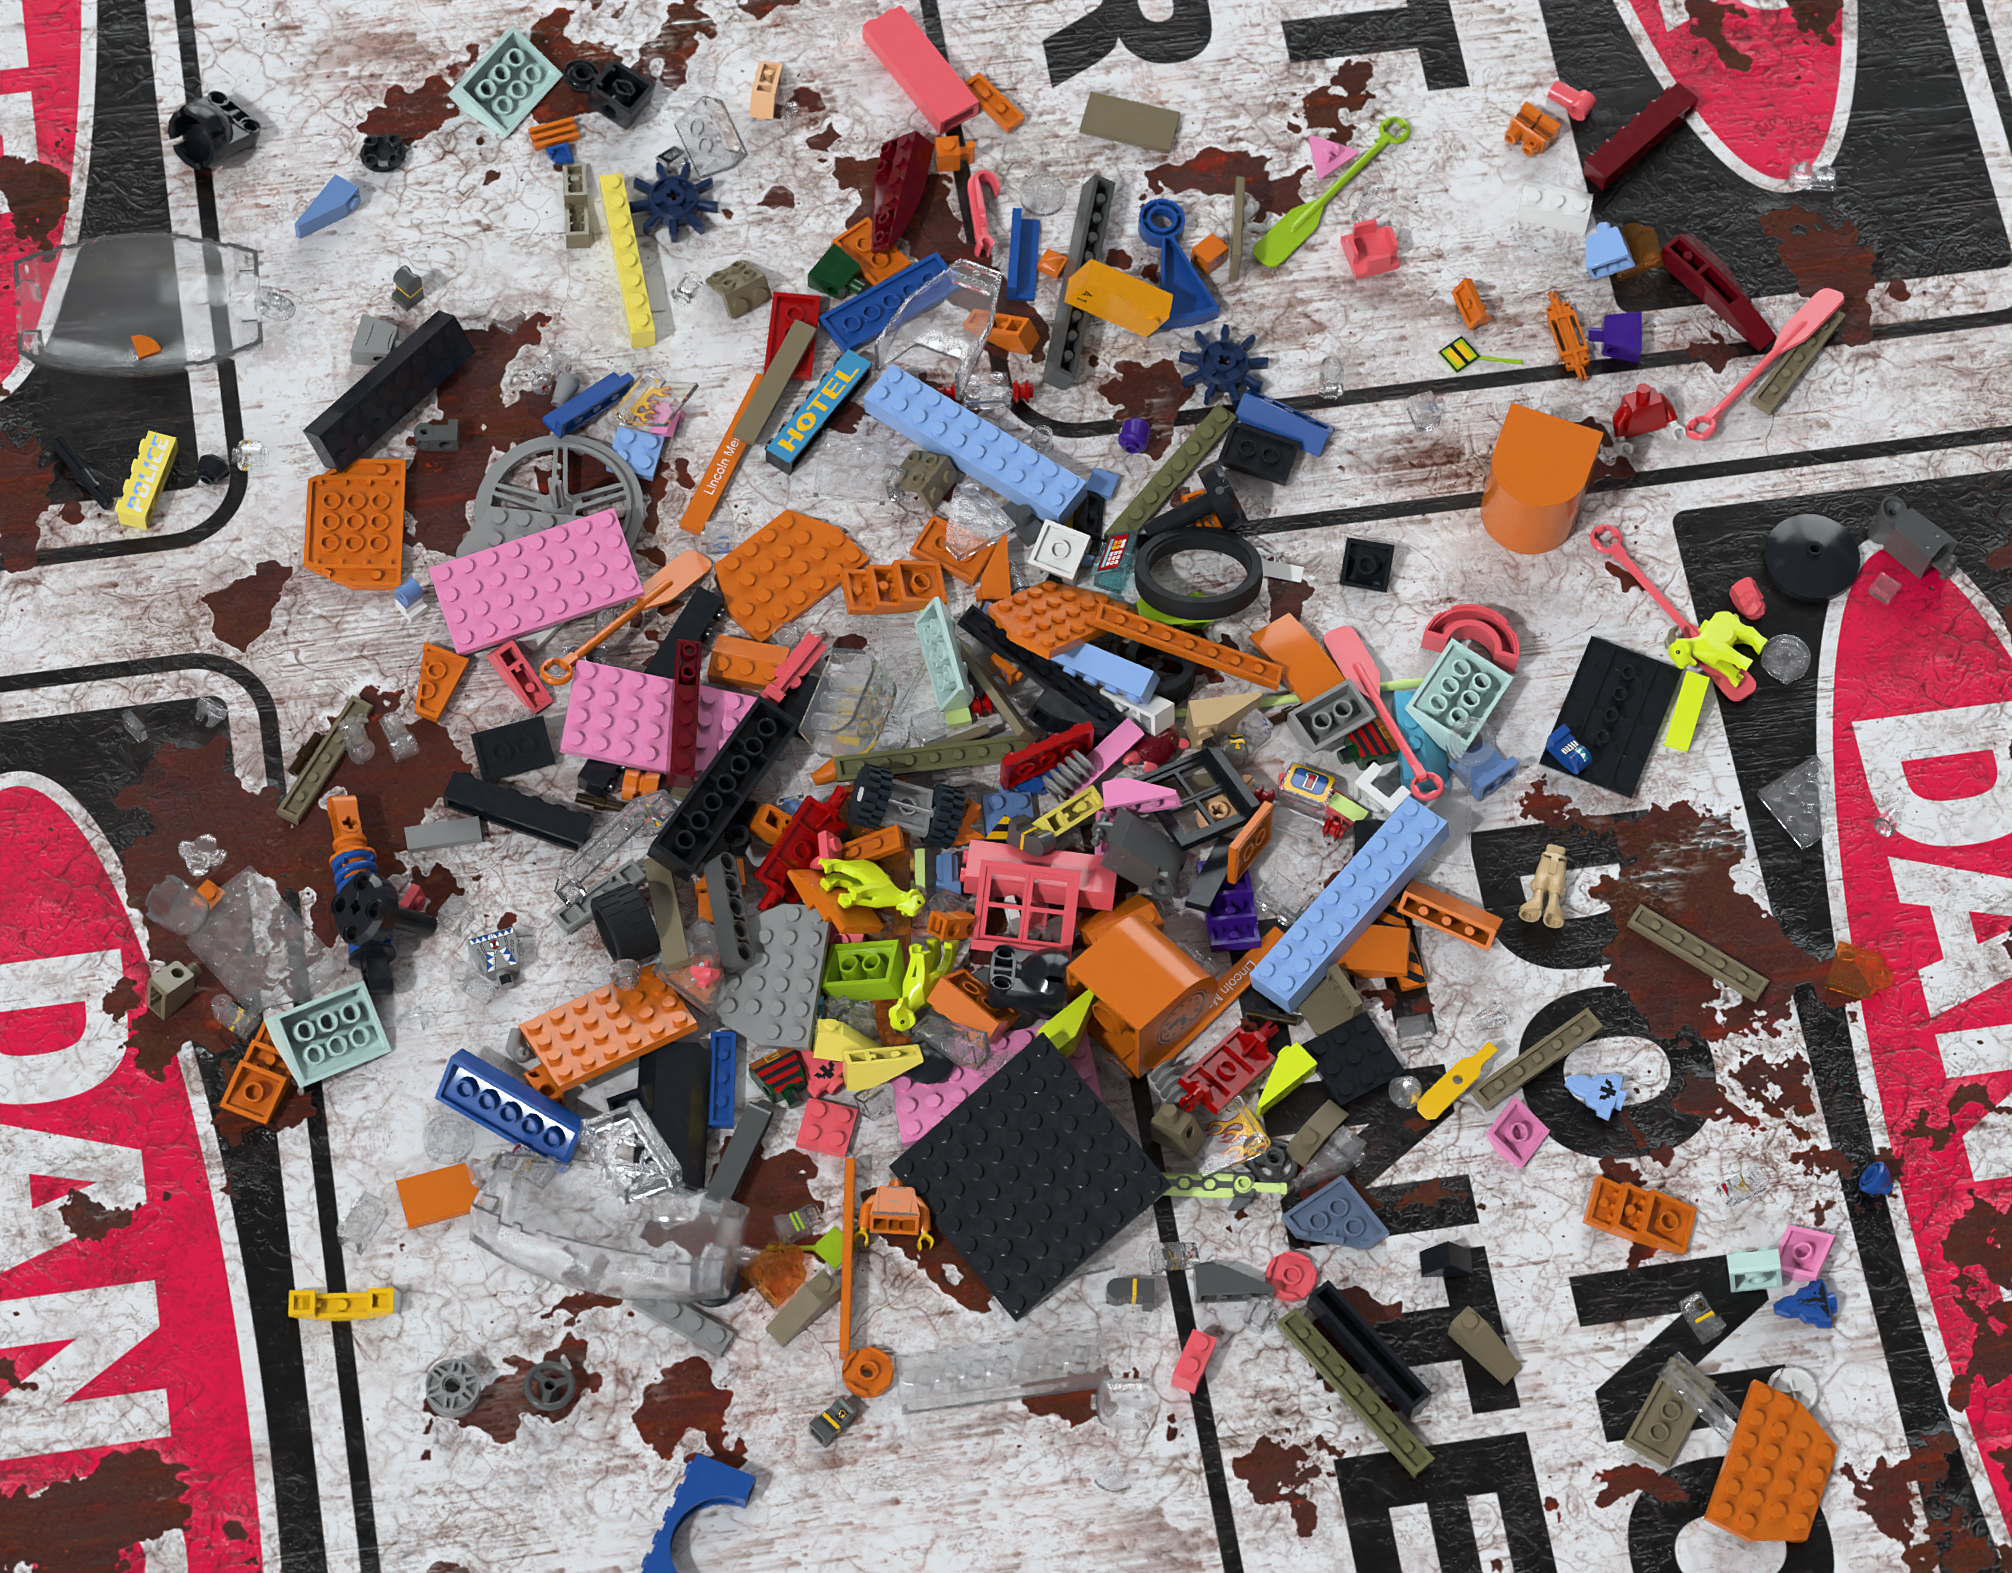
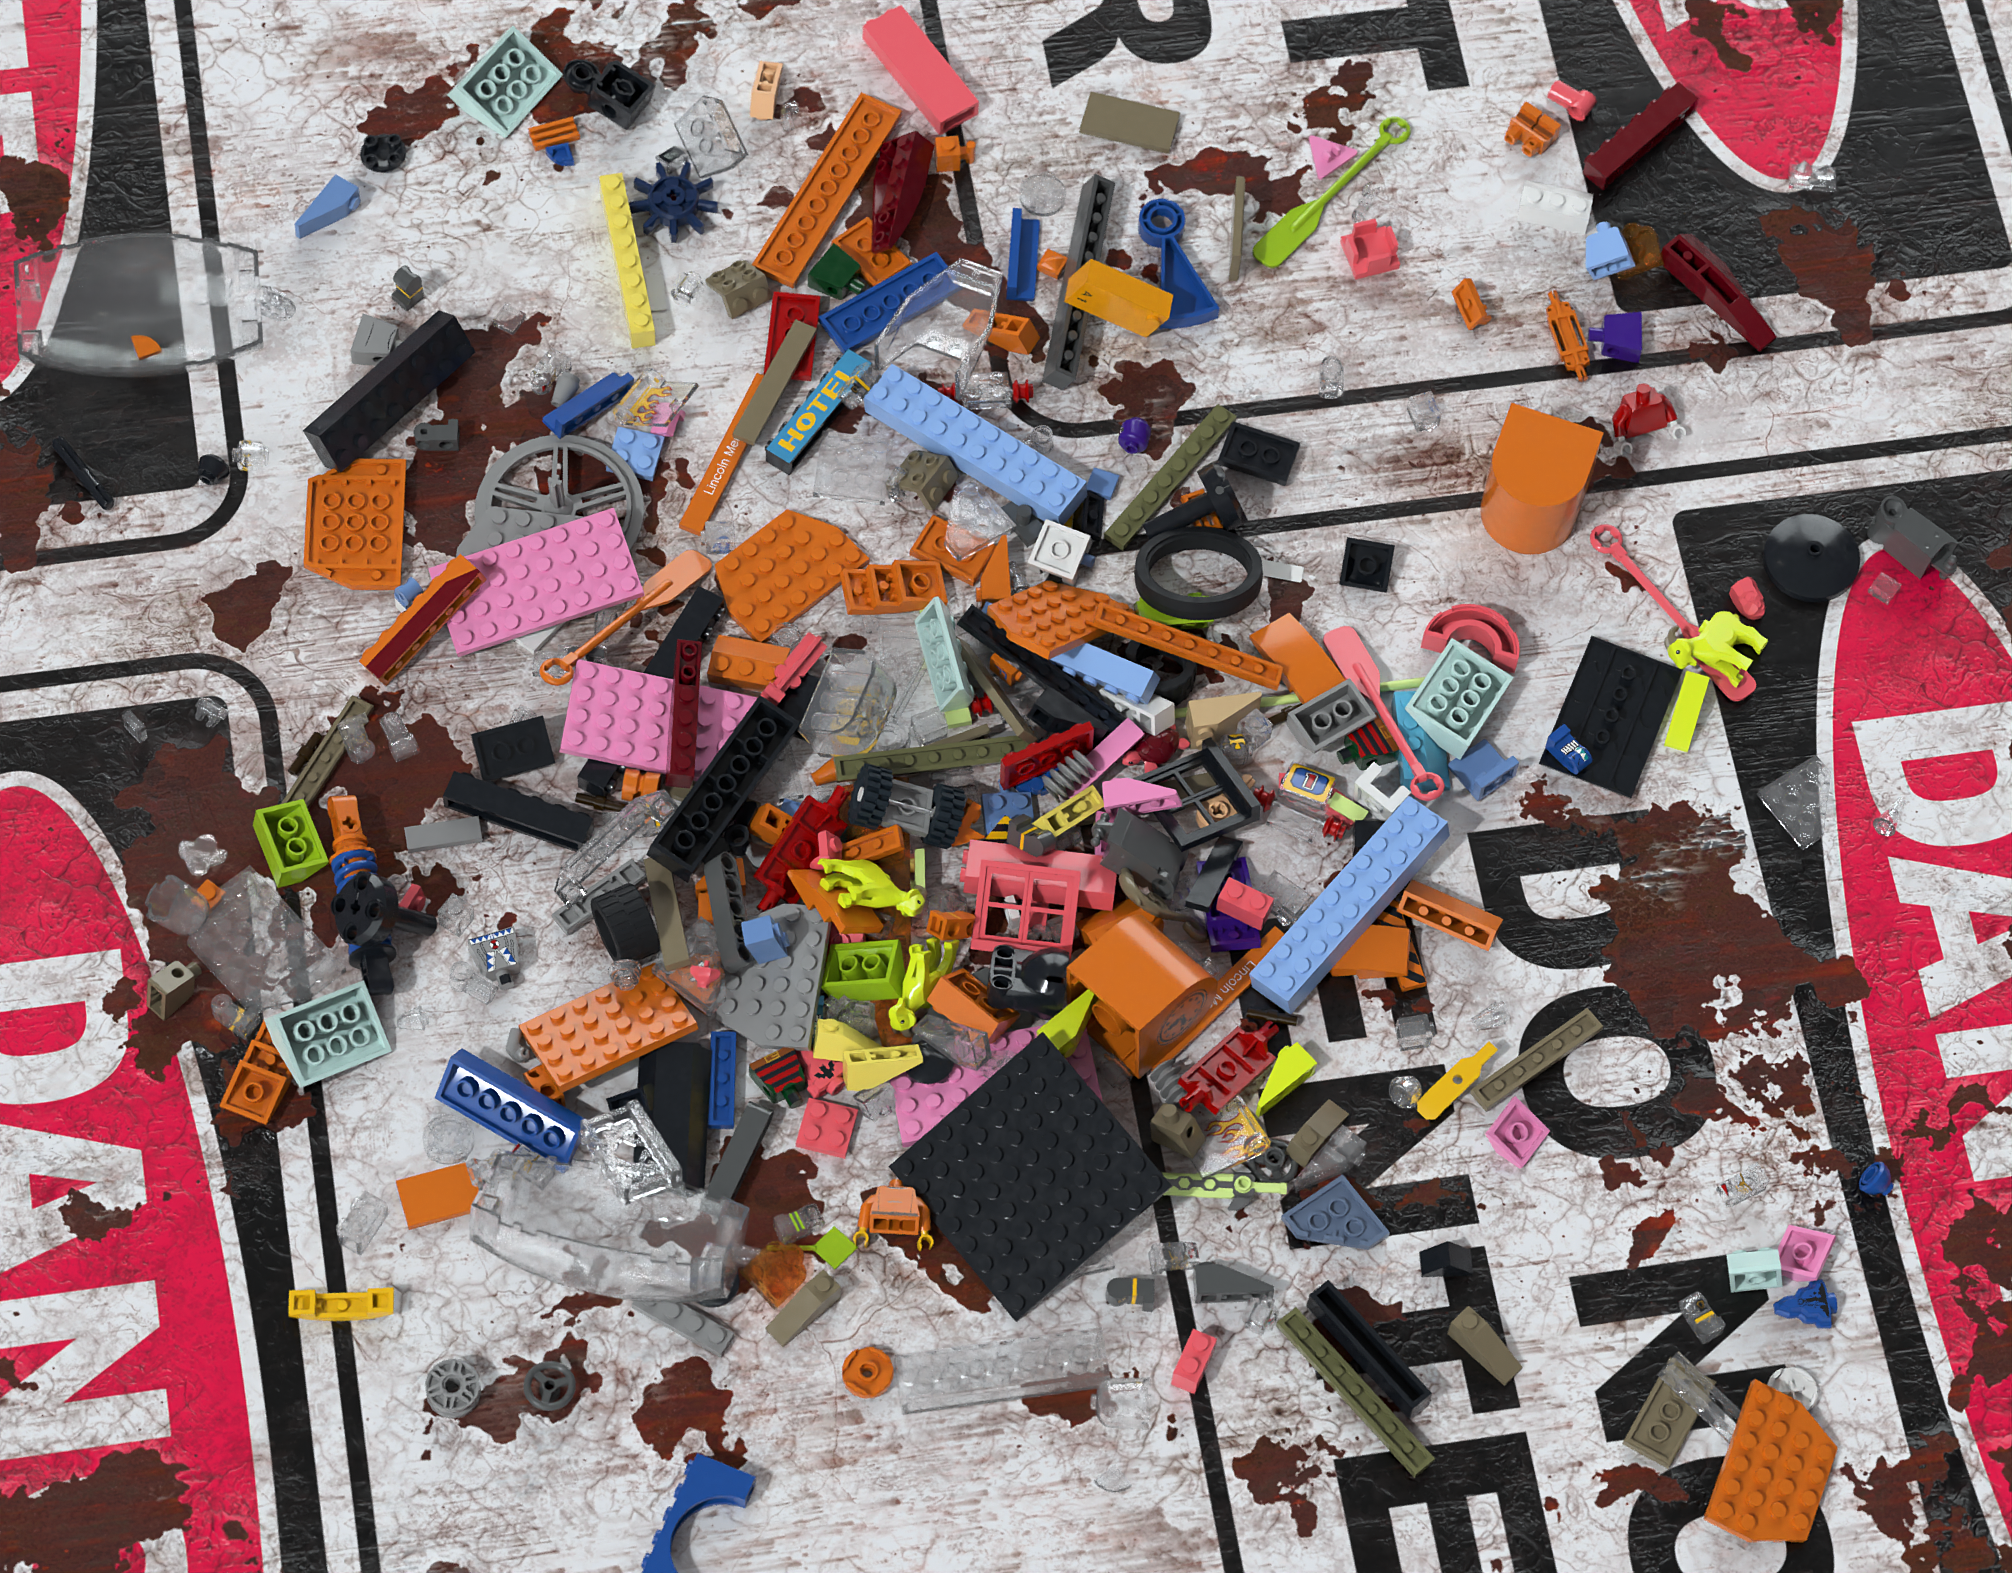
(147, 480): light yellow brick -> none
(212, 130): black piece -> none
(289, 842): none -> lime slope
(422, 619): none -> brick
(438, 680): orange wing -> none
(519, 676): coral slope -> none
(576, 205): dark tan slope -> none
(765, 939): none -> medium blue brick
(827, 190): none -> orange plate
(832, 1421): dark grey leg -> none
(847, 1258): orange tile -> none
(858, 385): none -> clear leg
(947, 873): medium blue piece -> none
(977, 208): coral piece -> none
(995, 104): orange plate -> none
(1115, 561): clear light blue slope -> none
(1158, 907): none -> dark tan plant
(1209, 253): orange brick -> none
(1223, 366): dark blue gear -> none
(1245, 903): none -> coral brick
(1249, 842): orange tile -> none
(1283, 421): blue panel -> none
(1291, 1276): coral tile -> none
(1331, 1002): dark tan bracket -> none
(1353, 1060): black plate -> none
(1455, 801): clear piece -> none
(1461, 354): piece -> none
(1548, 878): tan piece -> none
(1599, 1092): light blue rock -> none
(1640, 1215): orange slope -> none
(1698, 953): dark tan tile -> none
(1786, 658): clear tile -> none
(1793, 333): coral piece -> none
(1793, 366): dark tan plate -> none
(1858, 972): clear orange plate -> none

